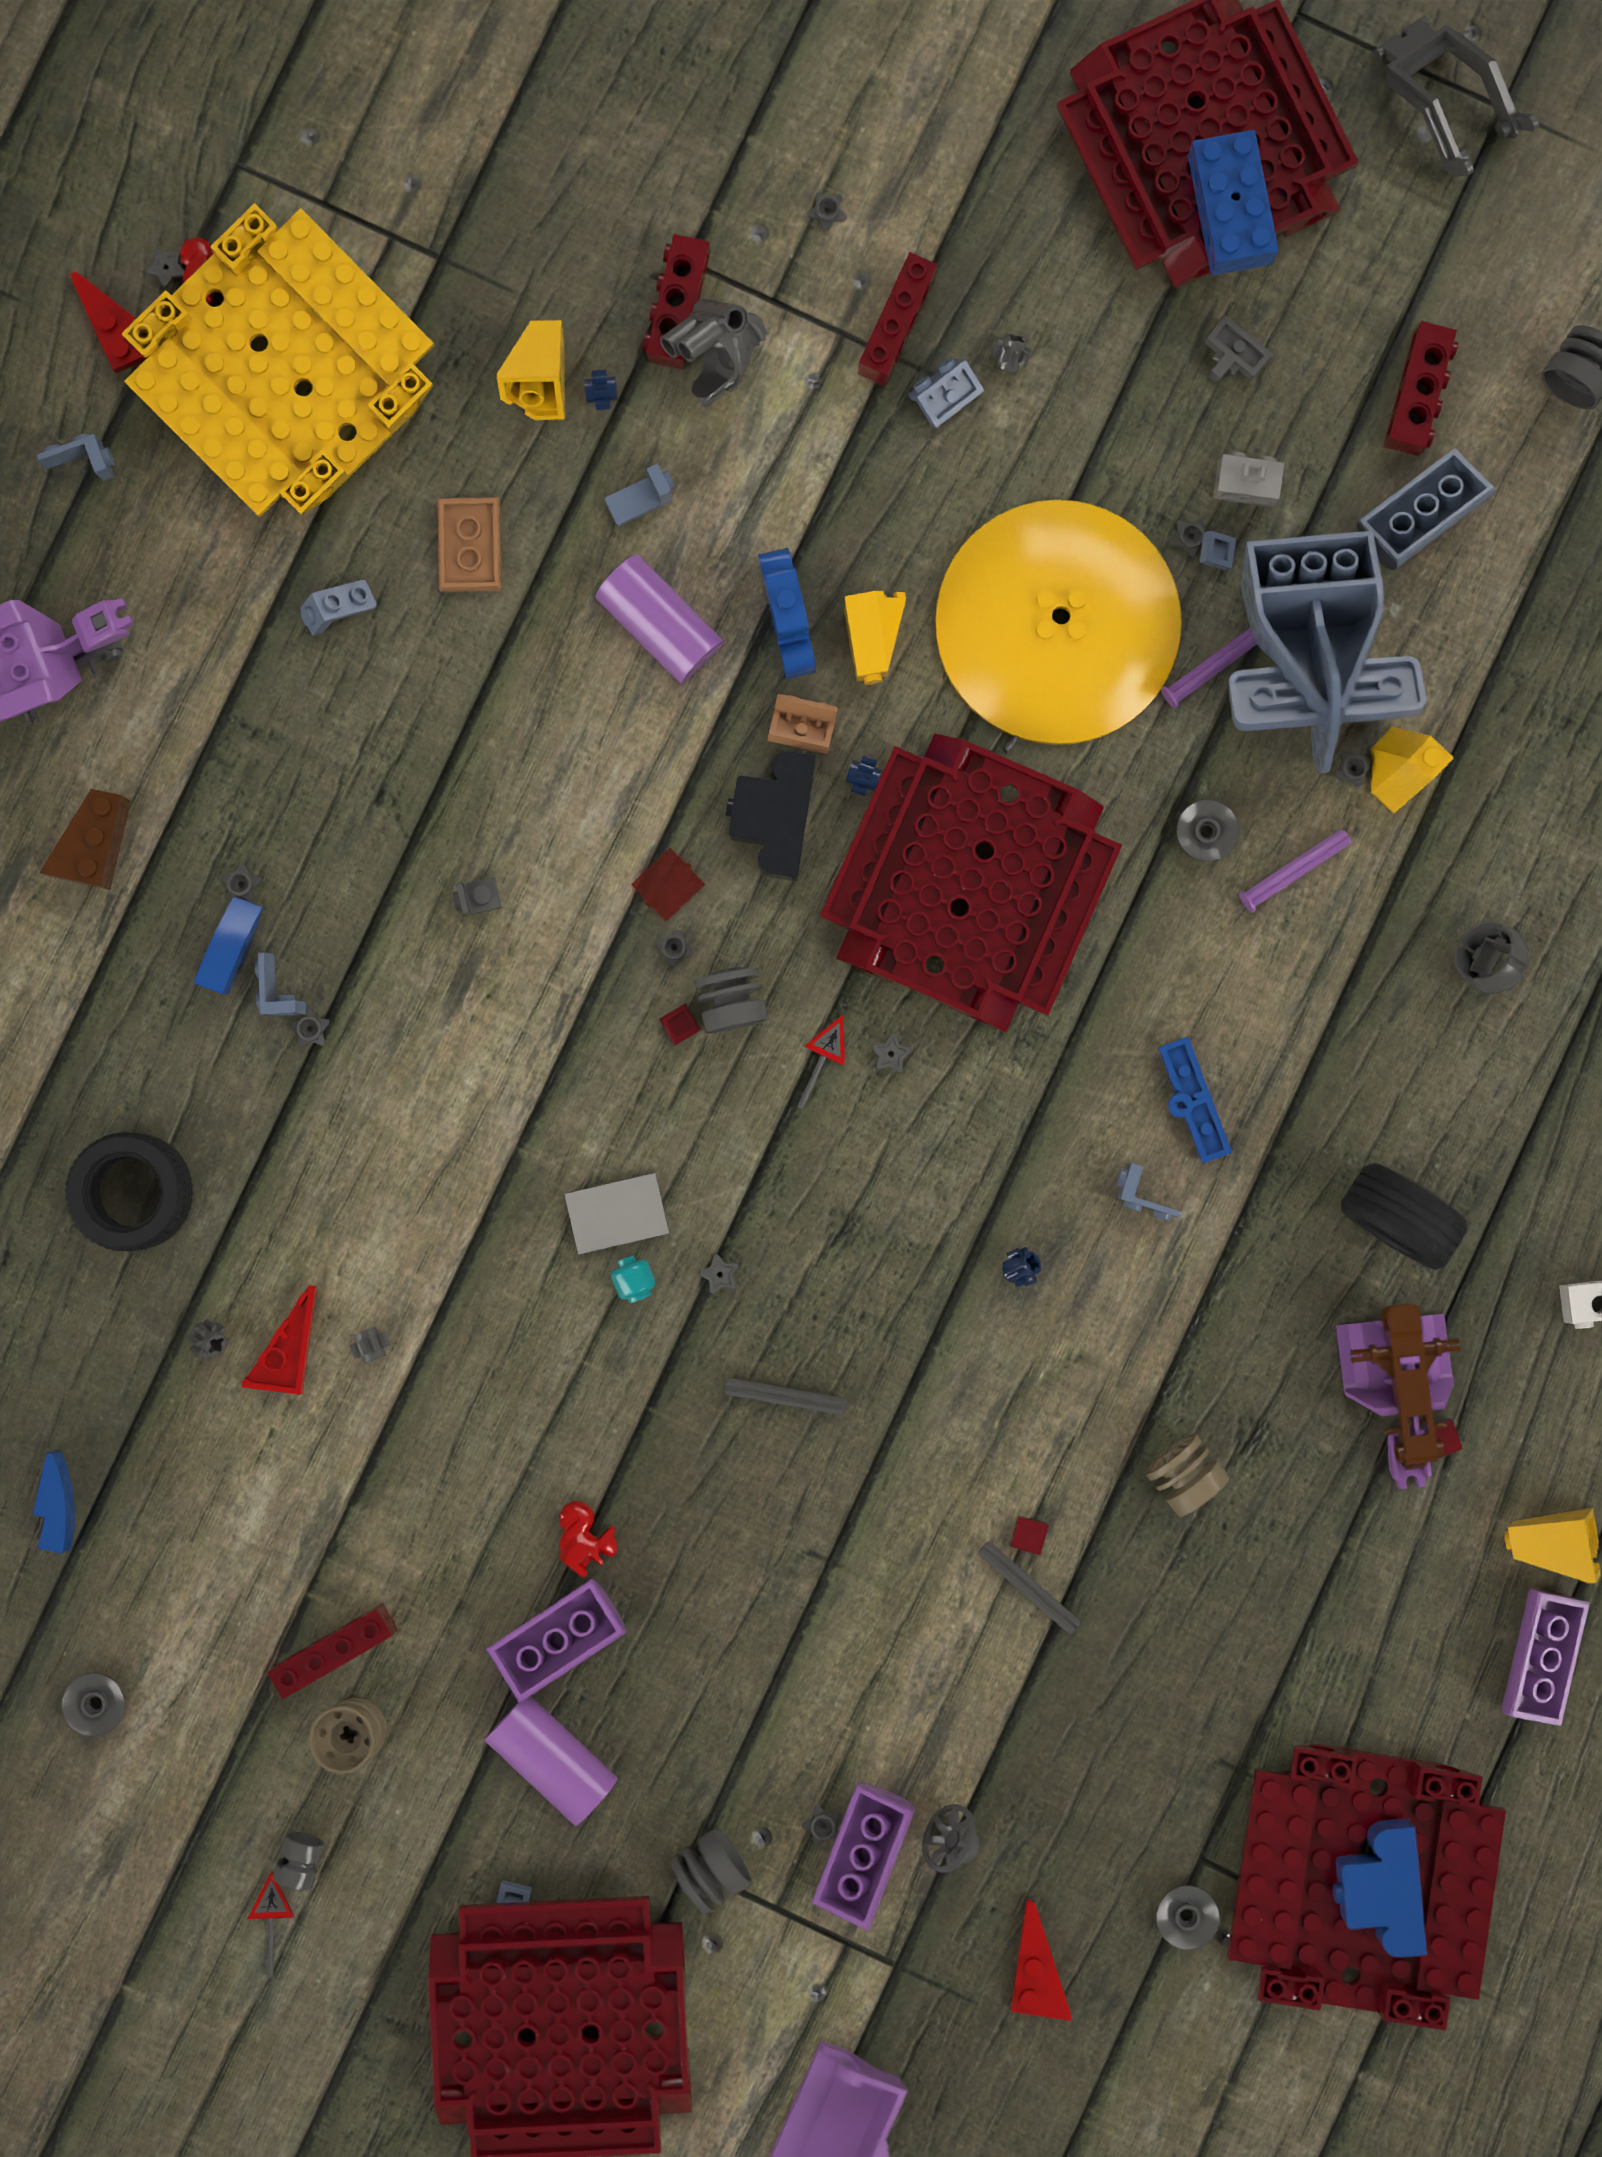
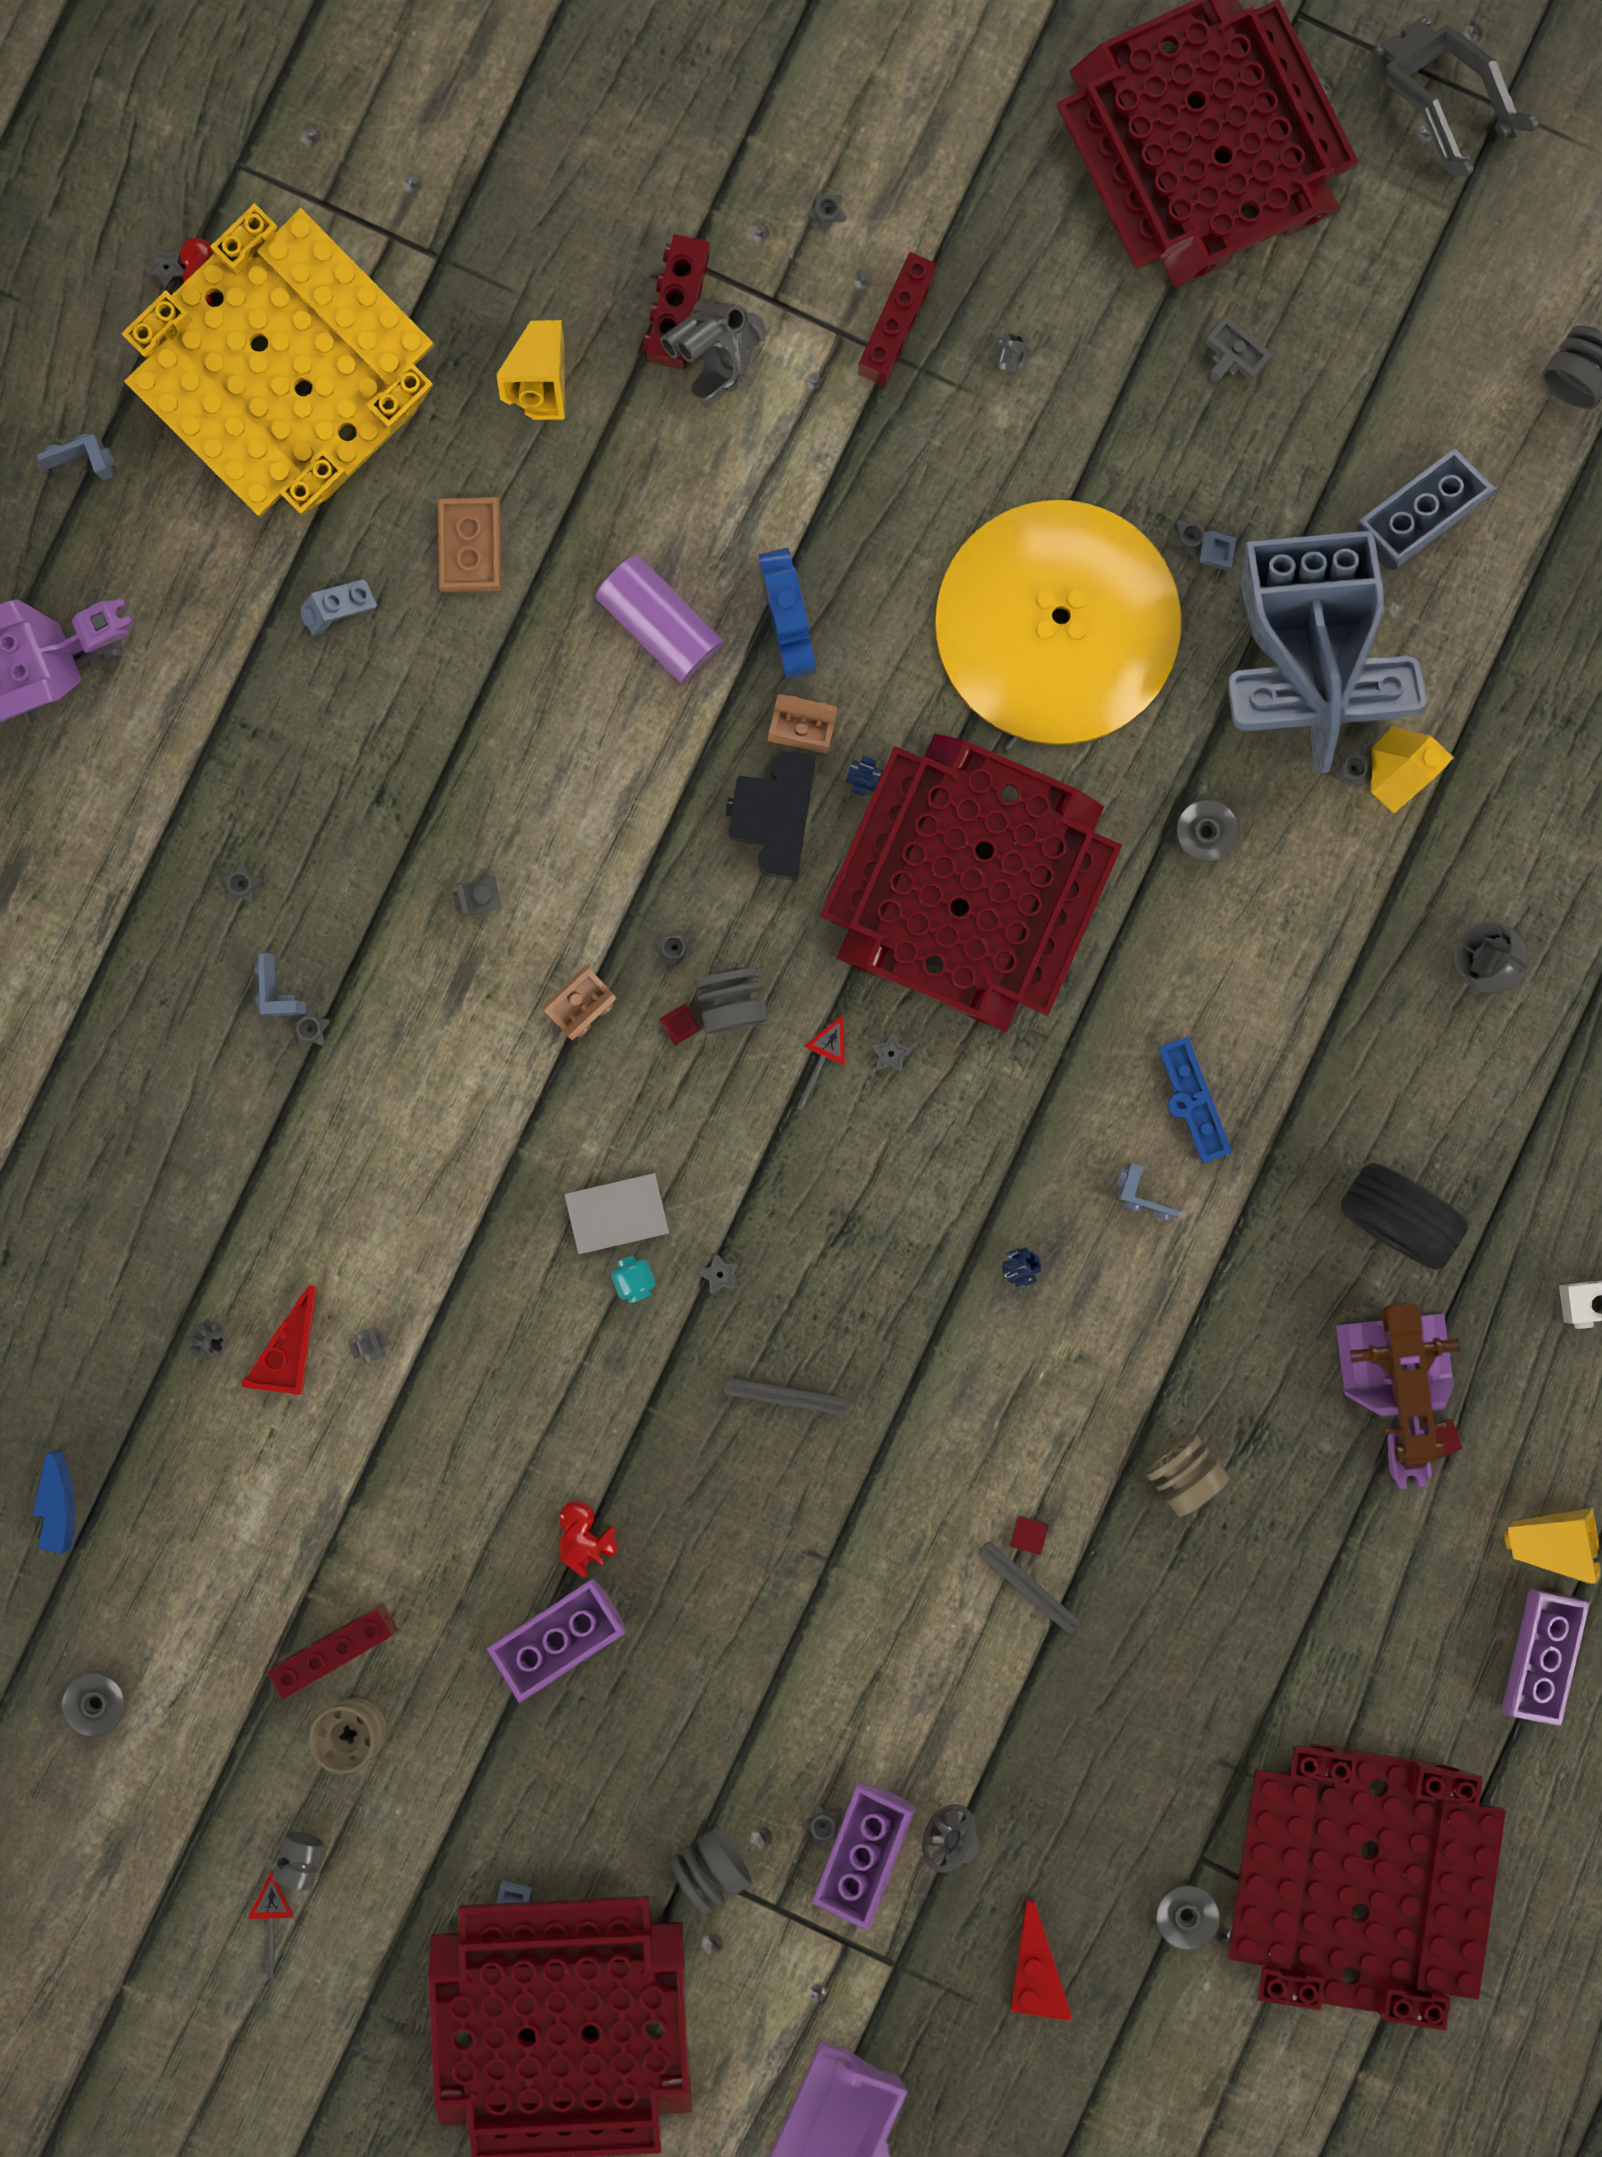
(85, 1182): black tyre -> none
(91, 841): reddish brown wedge -> none
(108, 322): red wing -> none
(229, 946): blue slope -> none
(551, 1760): medium lavender brick -> none
(579, 1003): none -> medium nougat bracket
(600, 389): dark blue gear -> none
(641, 496): sand blue bracket -> none
(668, 884): clear red piece -> none
(872, 632): yellow slope -> none
(946, 390): sand blue bracket -> none
(1208, 668): medium lavender axle -> none
(1234, 232): blue piece -> none
(1248, 479): light grey brick -> none
(1294, 870): medium lavender axle -> none
(1385, 1889): blue brick -> none
(1401, 432): dark red brick -> none

